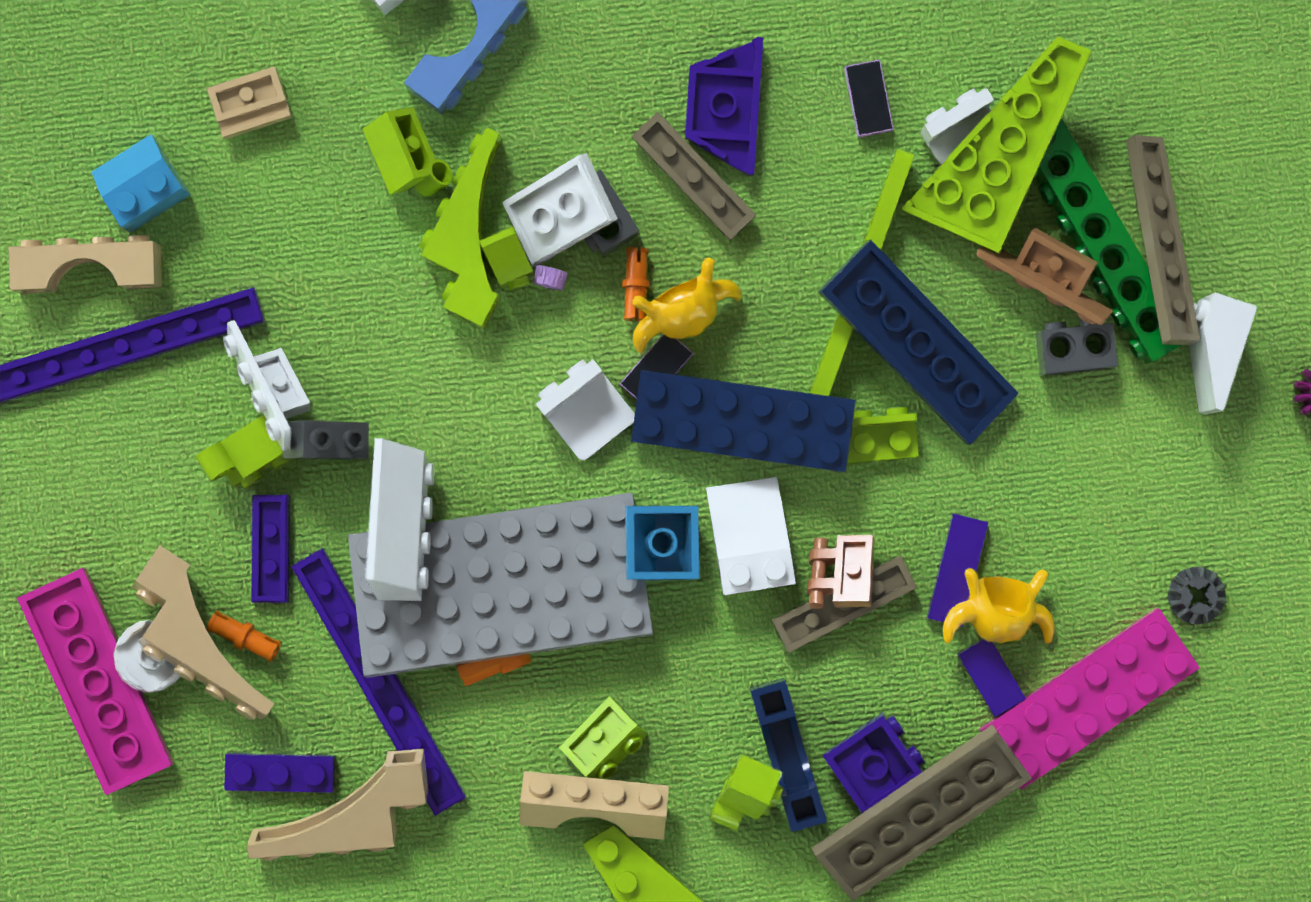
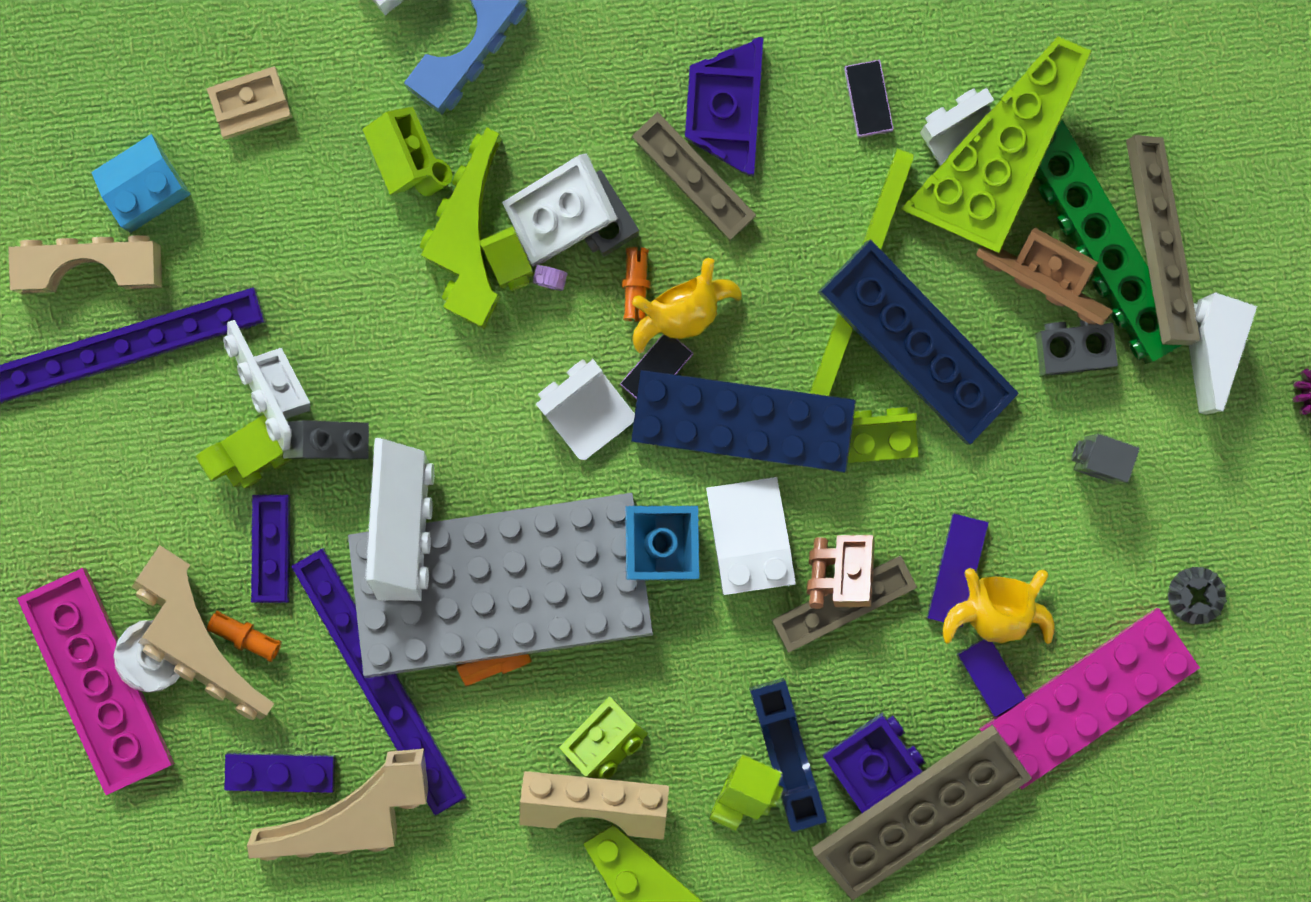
(1105, 458): none -> dark grey brick

